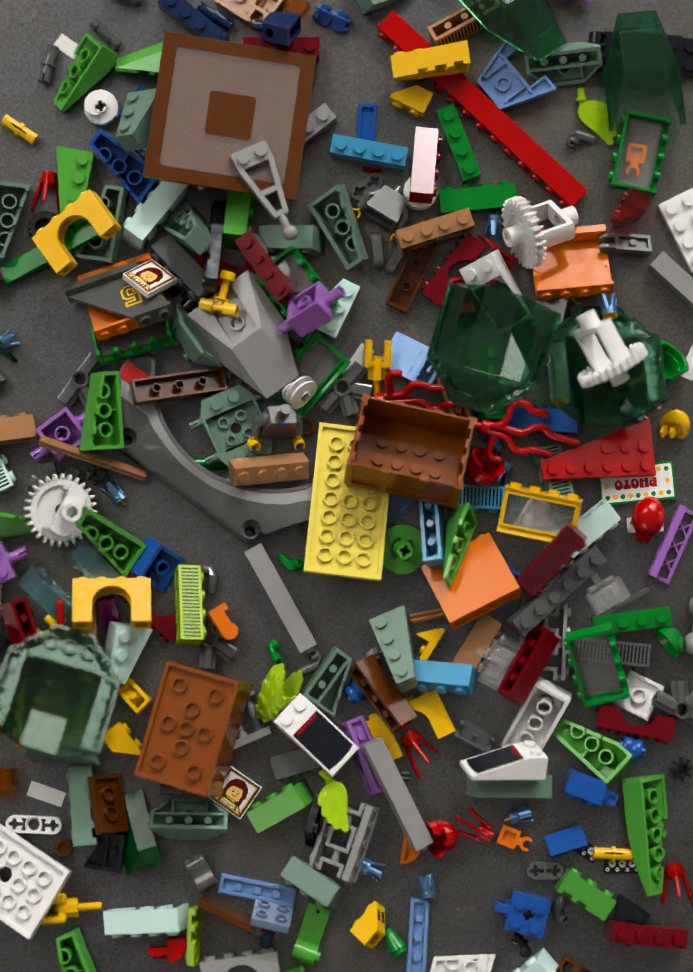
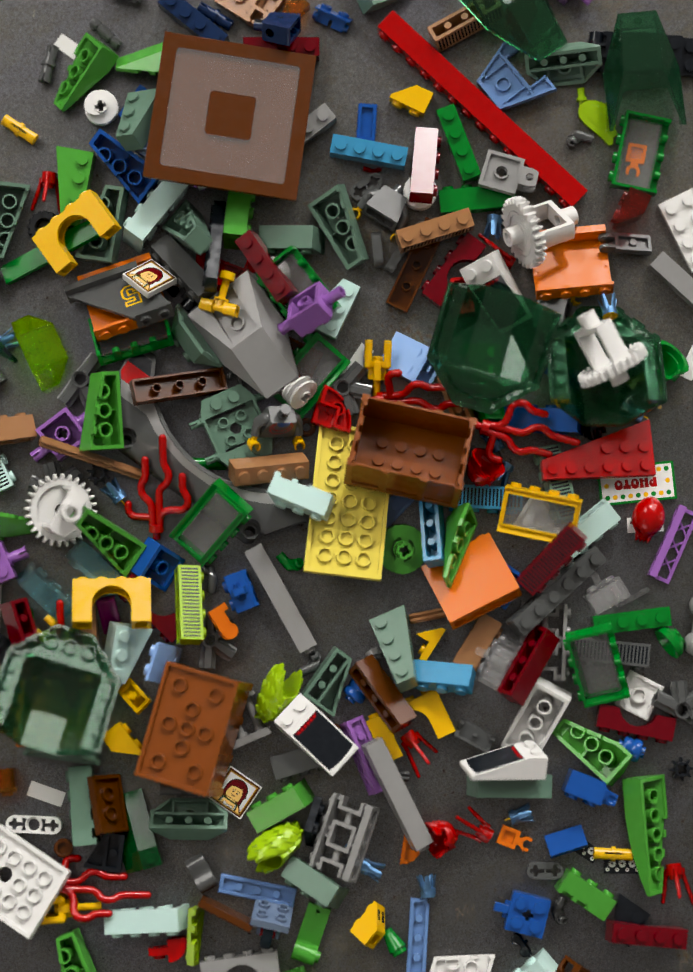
(41, 349): none -> clear neon green wedge
(71, 888): none -> red plant
(156, 512): none -> red plant
(160, 654): none -> light blue slope
(212, 522): none -> window
(241, 591): none -> blue hinge
(252, 157): light grey plate -> none
(272, 649): green arm -> none
(275, 846): none -> lime head
(300, 498): none -> light aqua wedge
(331, 411): none -> red brick
(334, 802): lime animal -> none
(430, 62): yellow wedge -> none
(516, 178): none -> light grey plate
(593, 432): none -> black gear
(676, 424): yellow piece -> none

